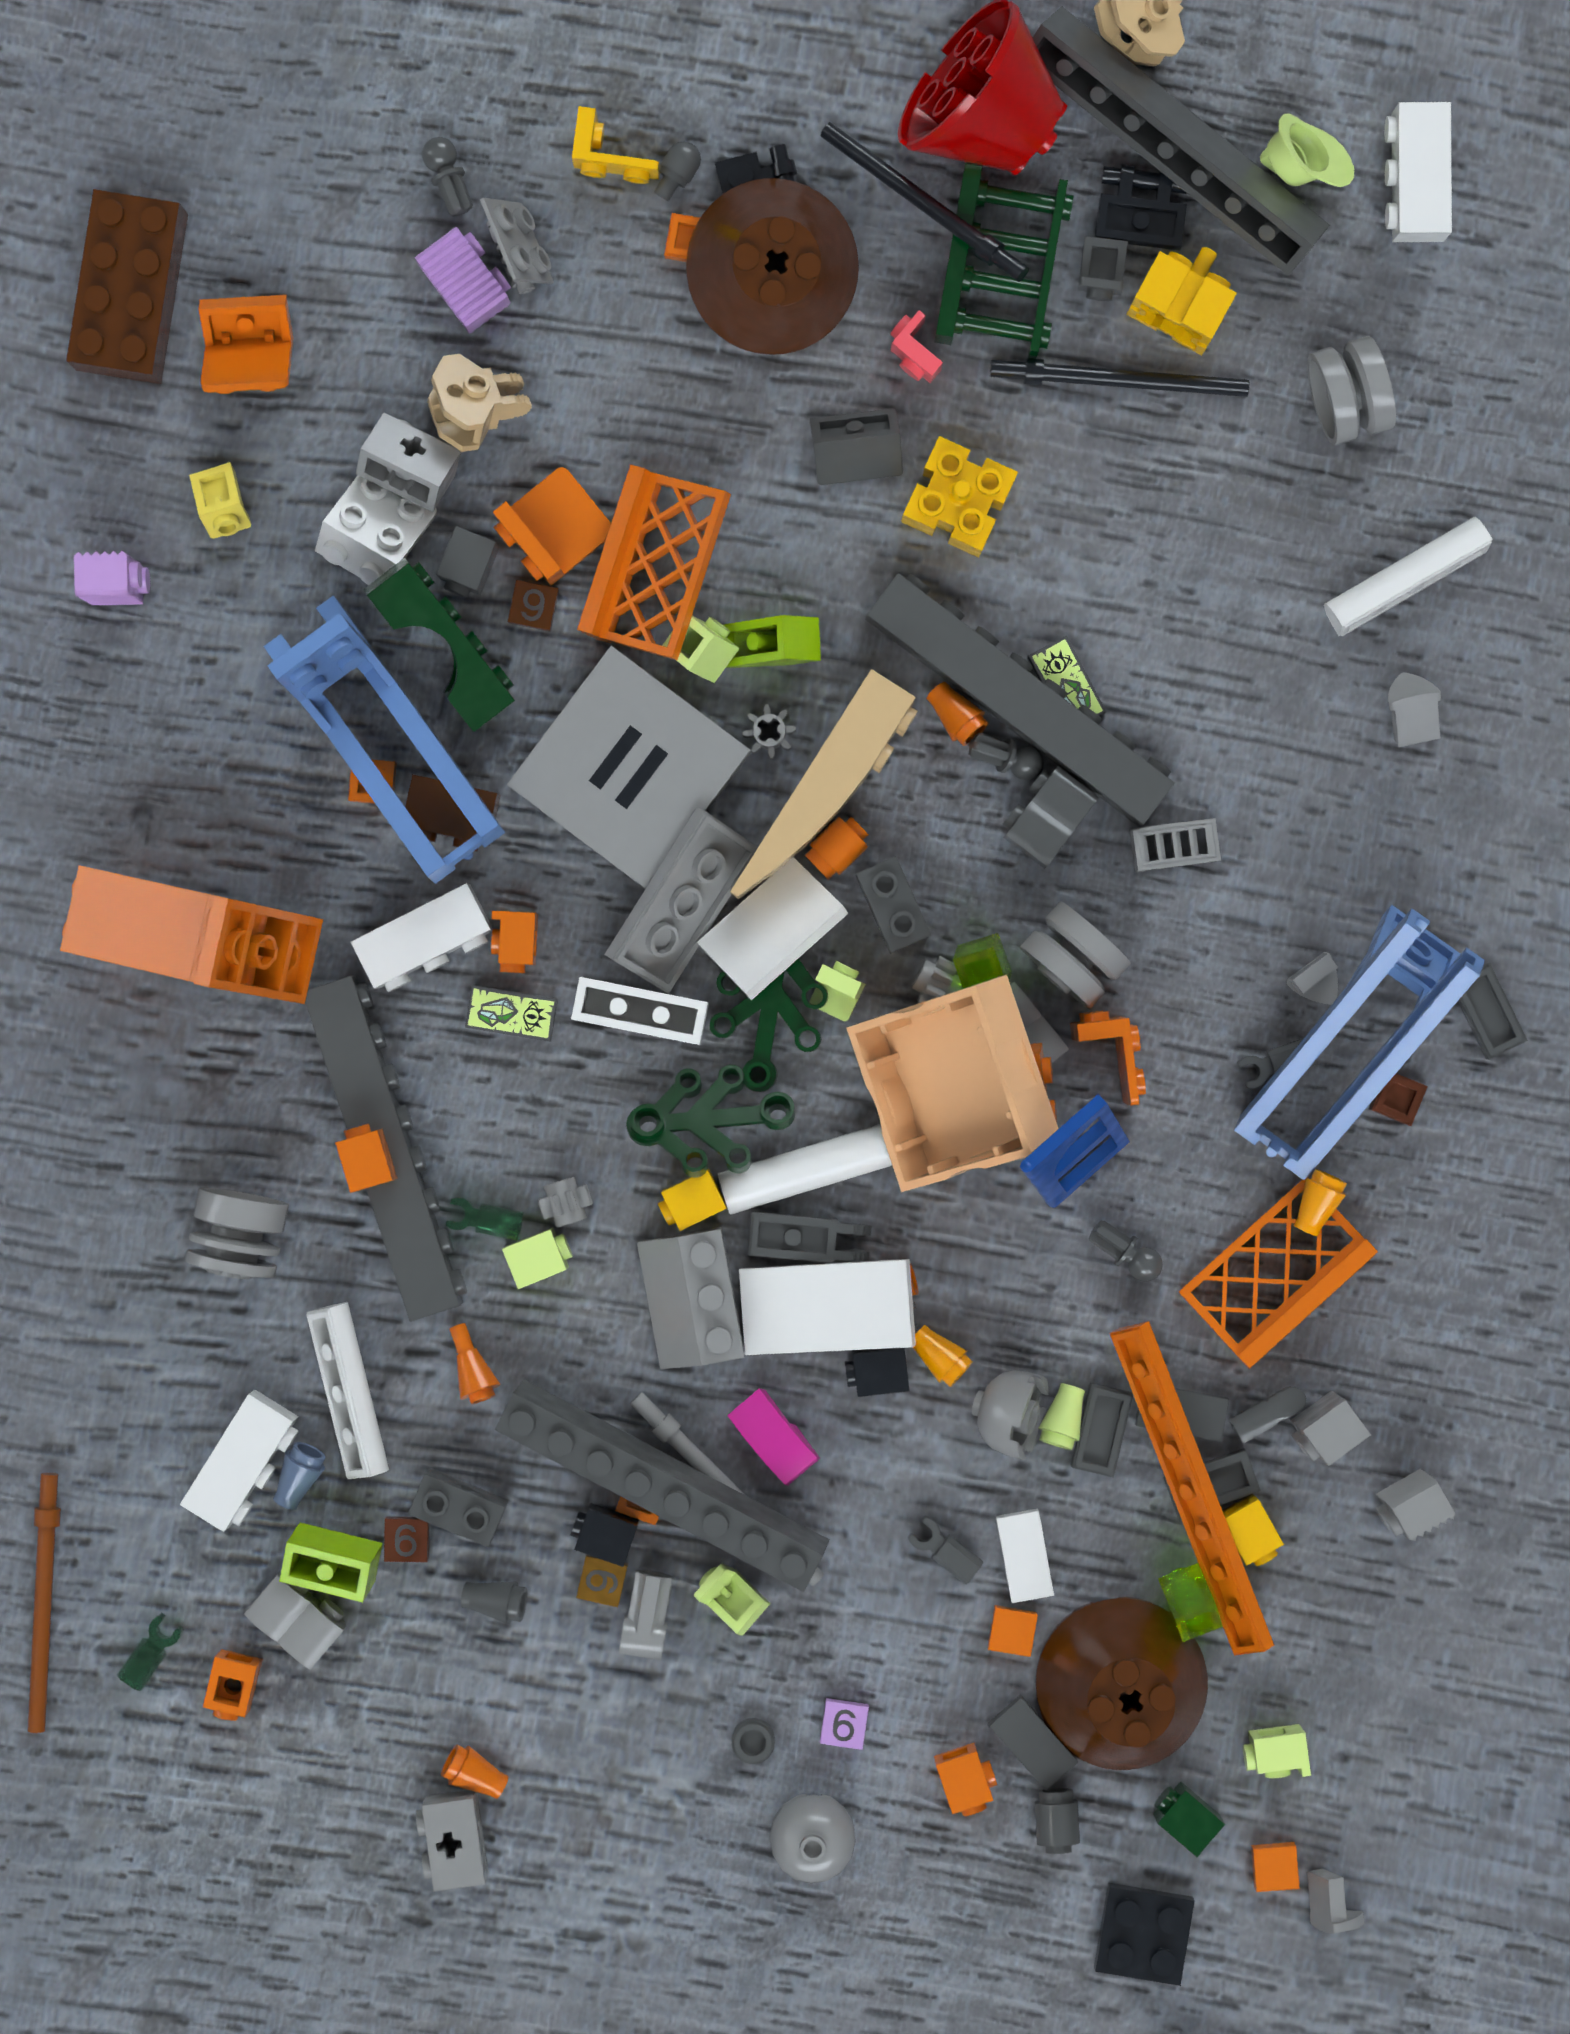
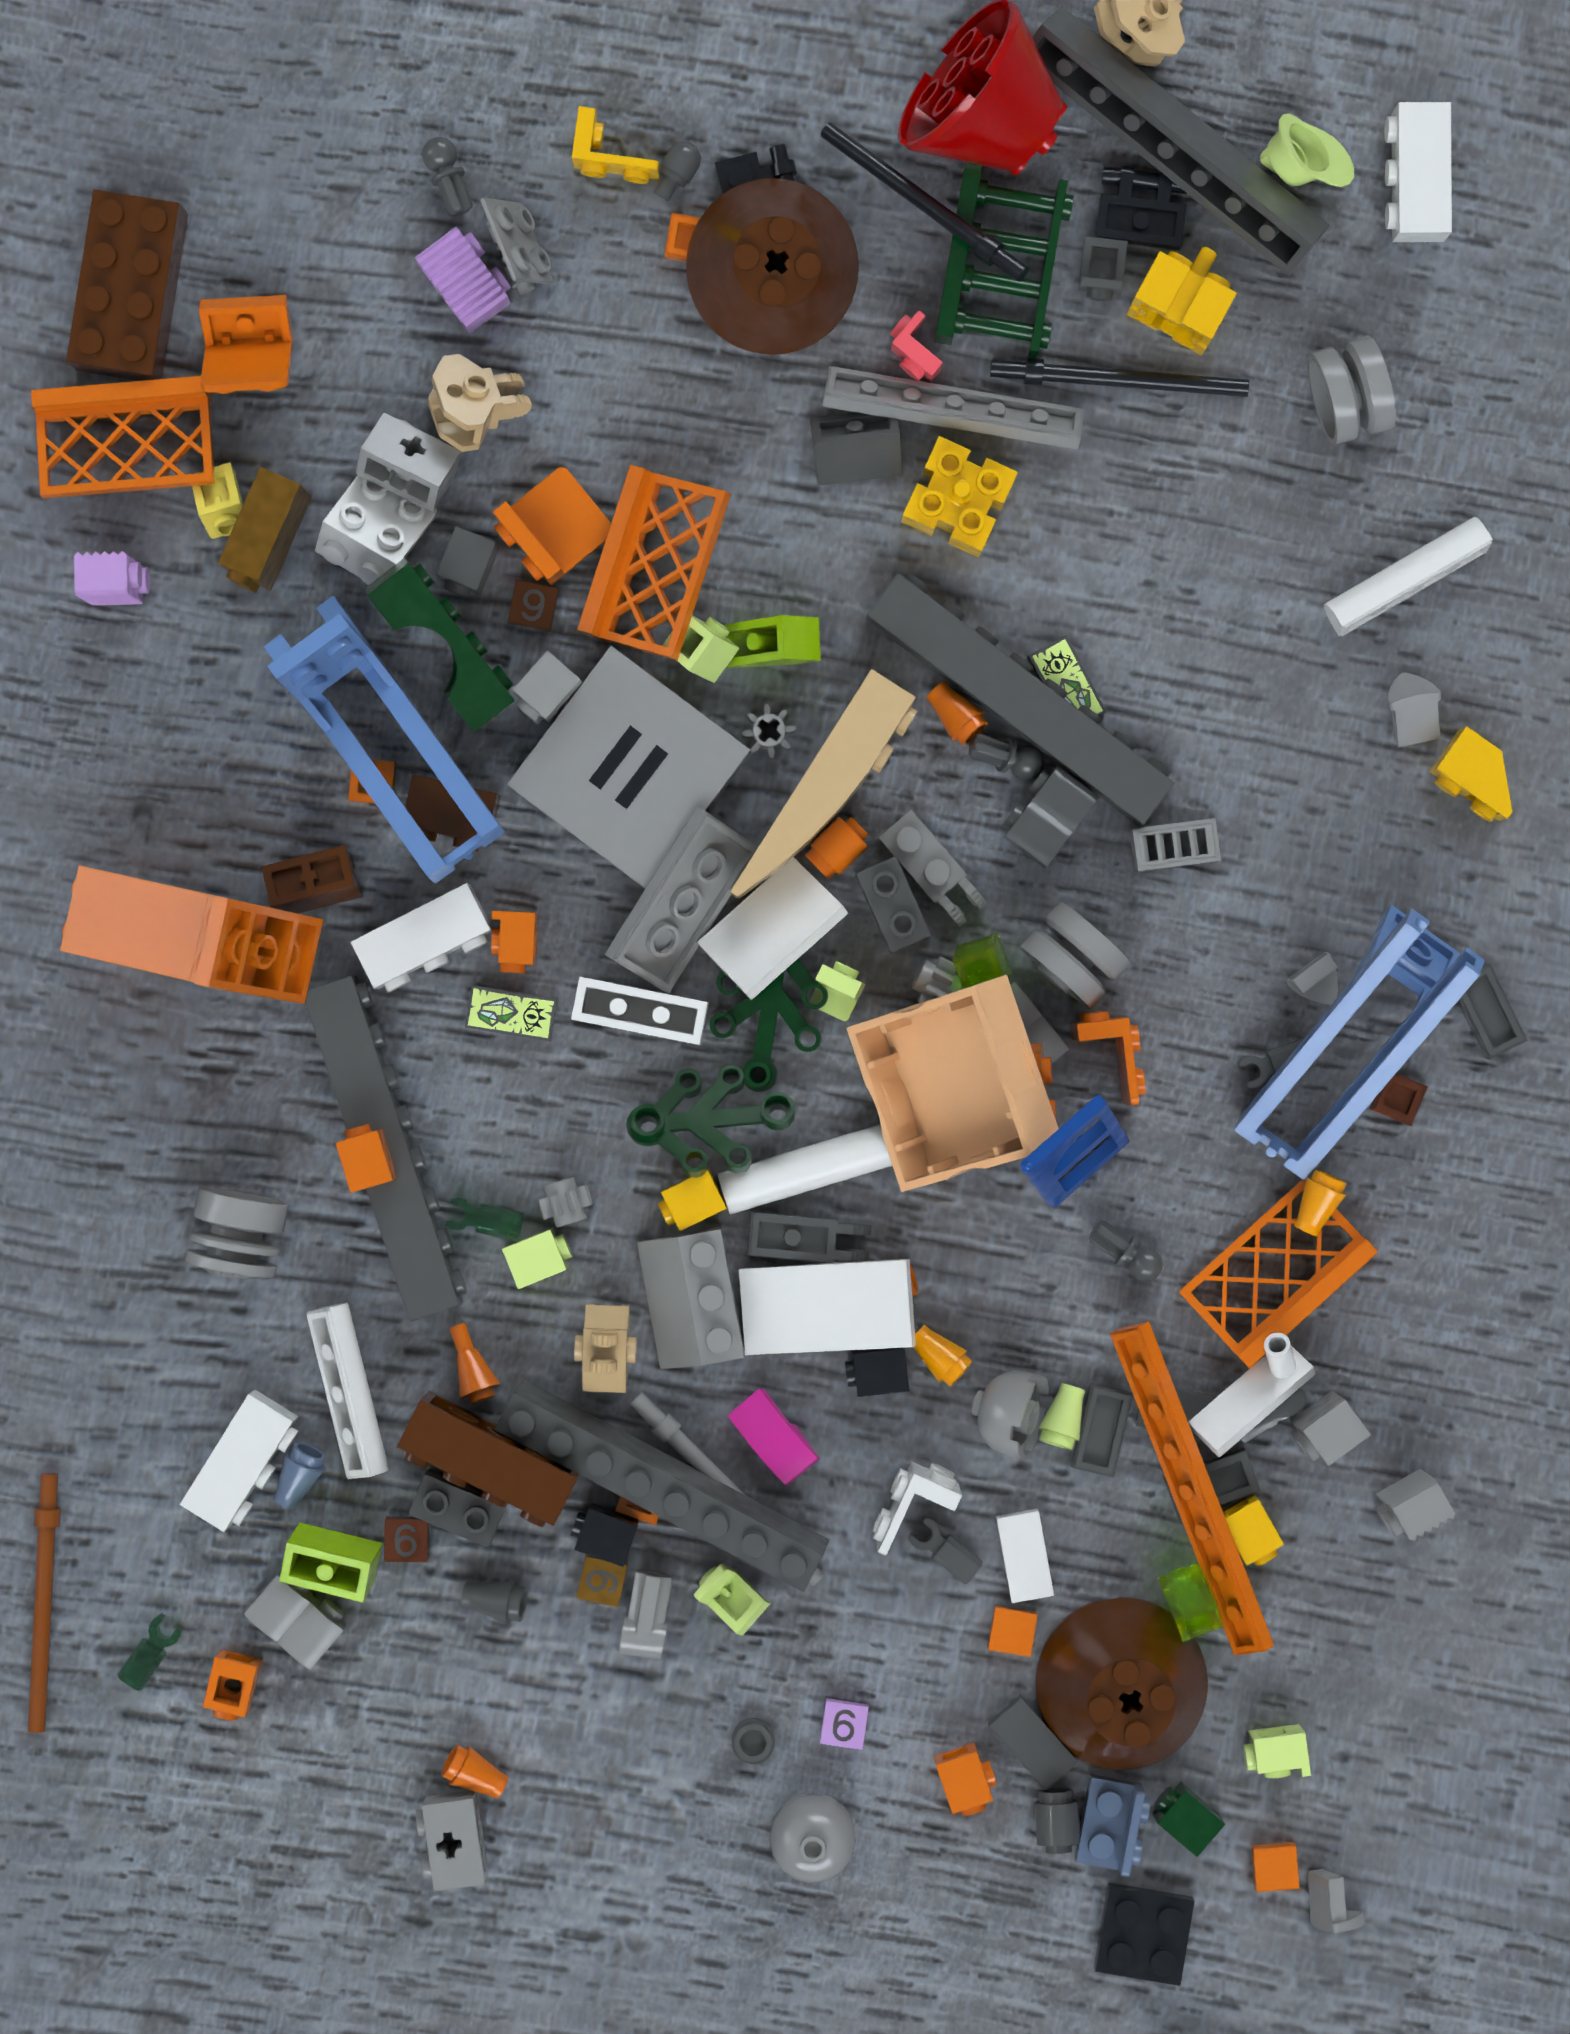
(115, 401): none -> orange fence
(264, 531): none -> pearl gold brick
(312, 881): none -> reddish brown hinge
(479, 1455): none -> reddish brown brick
(546, 689): none -> light grey brick
(605, 1348): none -> tan hinge
(929, 864): none -> light grey hinge
(932, 1483): none -> white bracket
(953, 407): none -> light grey tile
(1112, 1824): none -> sand blue bracket
(1252, 1395): none -> white piece
(1475, 771): none -> yellow slope

